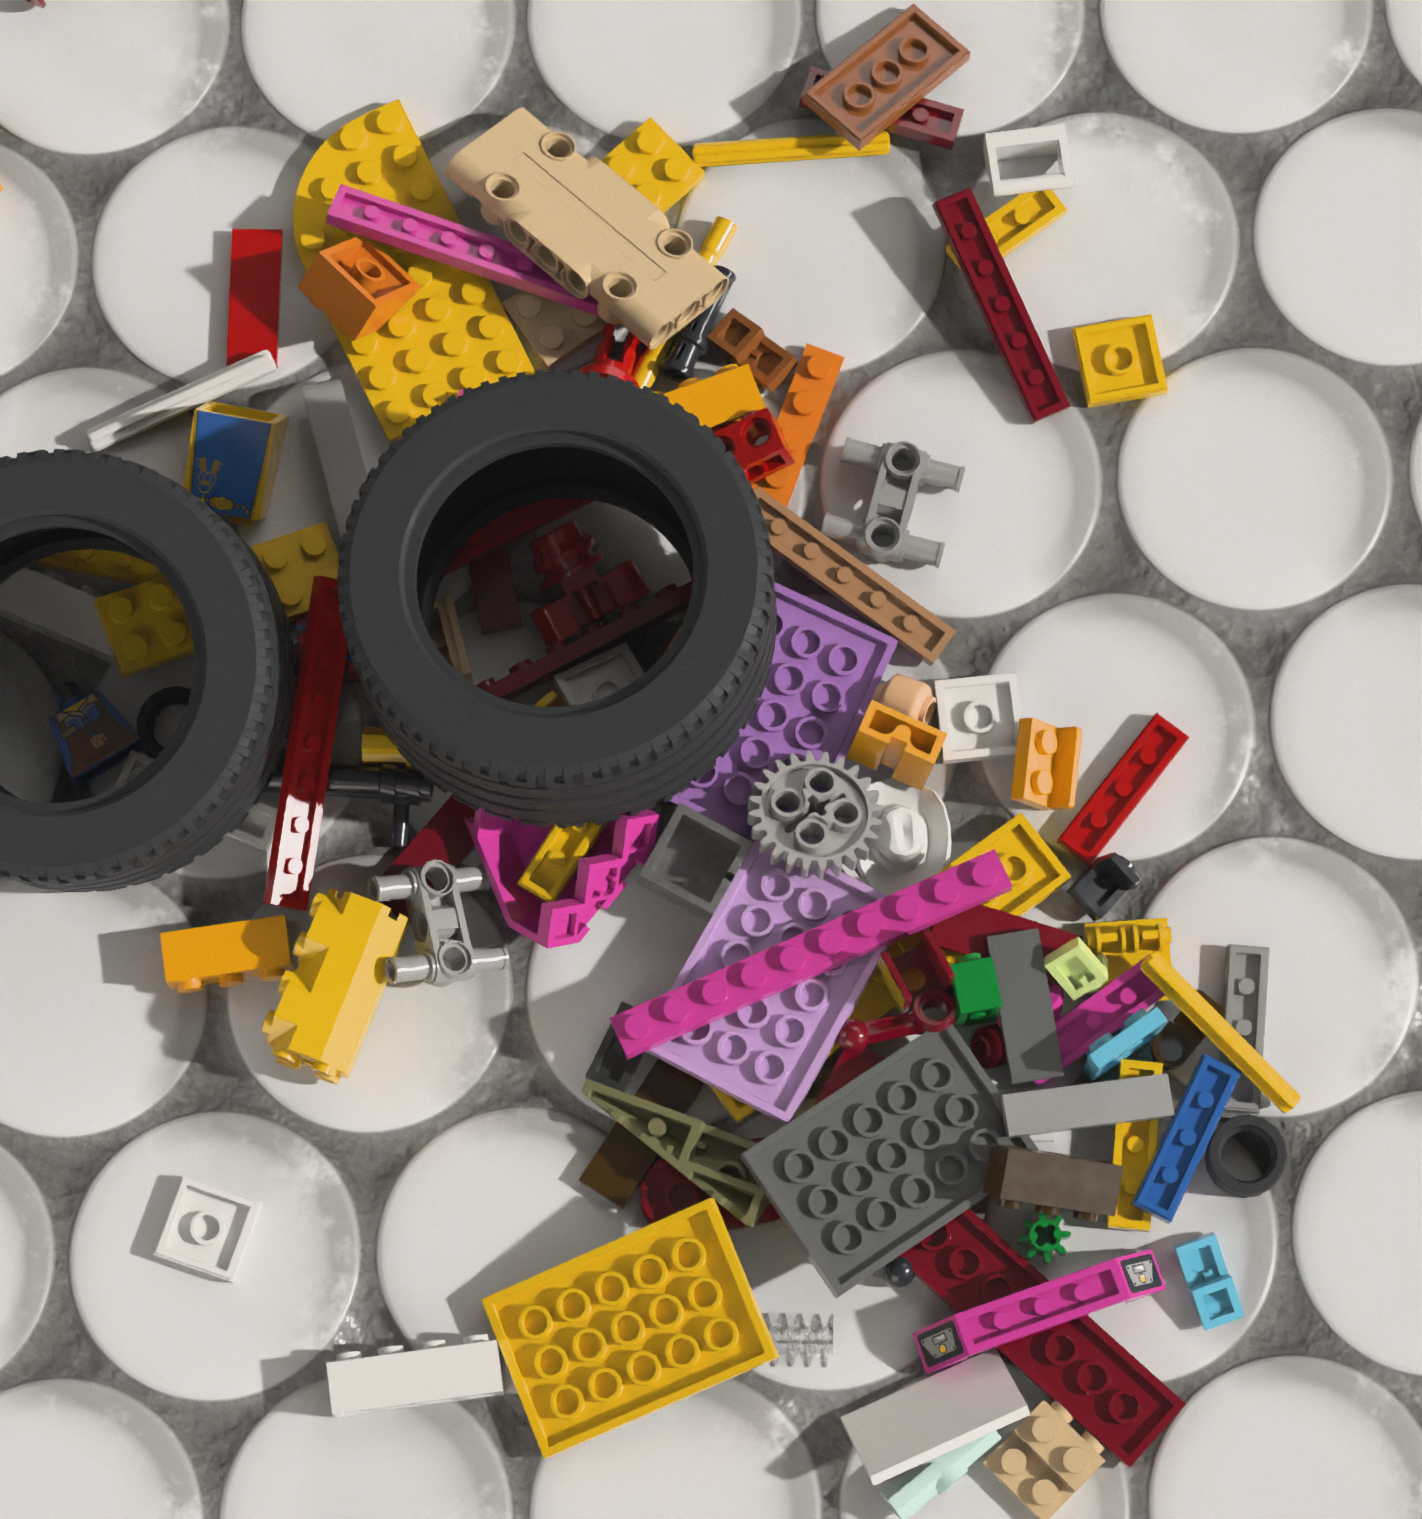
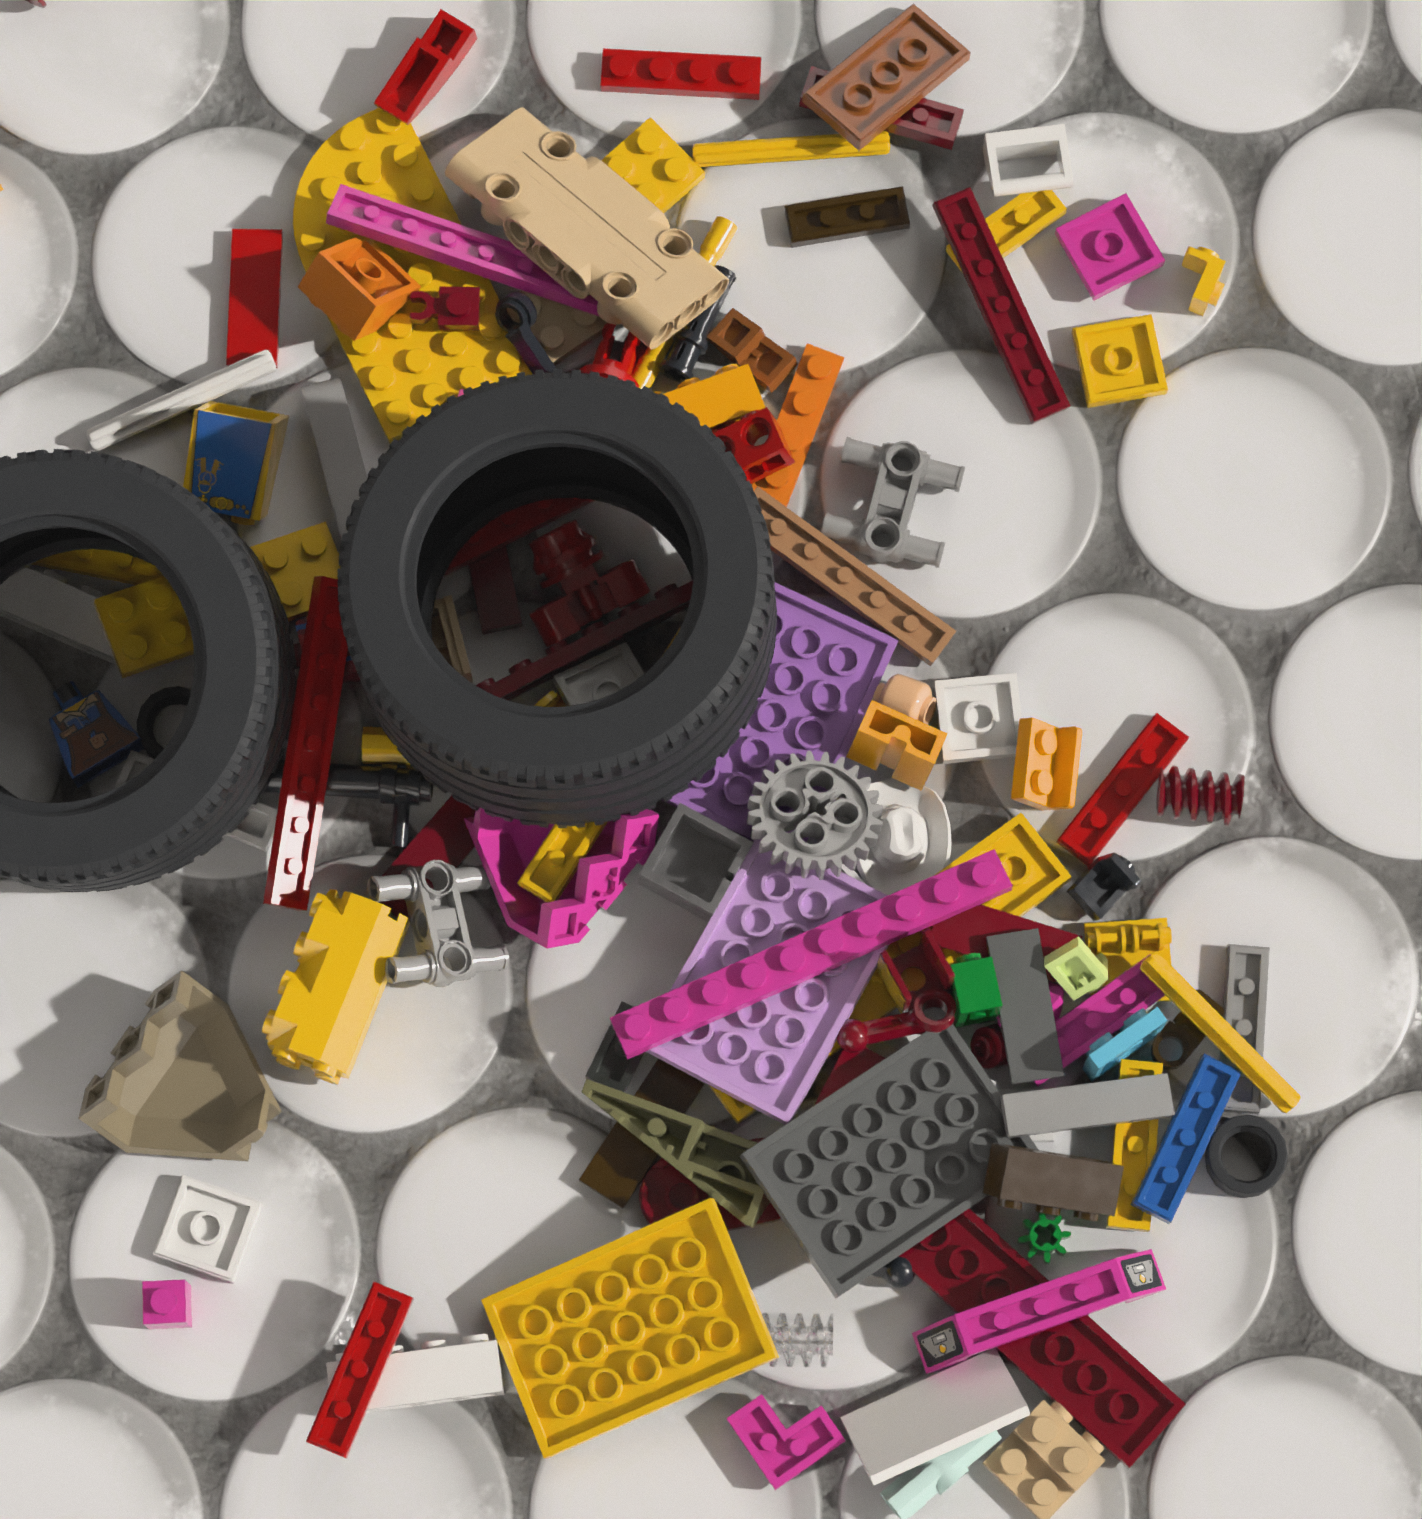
(167, 1304): none -> dark pink brick
(182, 1081): none -> dark tan panel
(227, 953): light orange brick -> none
(360, 1370): none -> red tile
(426, 67): none -> red slope
(455, 308): none -> dark red plate
(520, 333): none -> black piece
(681, 74): none -> red plate
(784, 1451): none -> dark pink plate
(847, 217): none -> dark brown tile
(1109, 246): none -> dark pink plate
(1200, 794): none -> dark red piece
(1208, 1281): medium azure slope -> none
(1210, 267): none -> yellow bracket

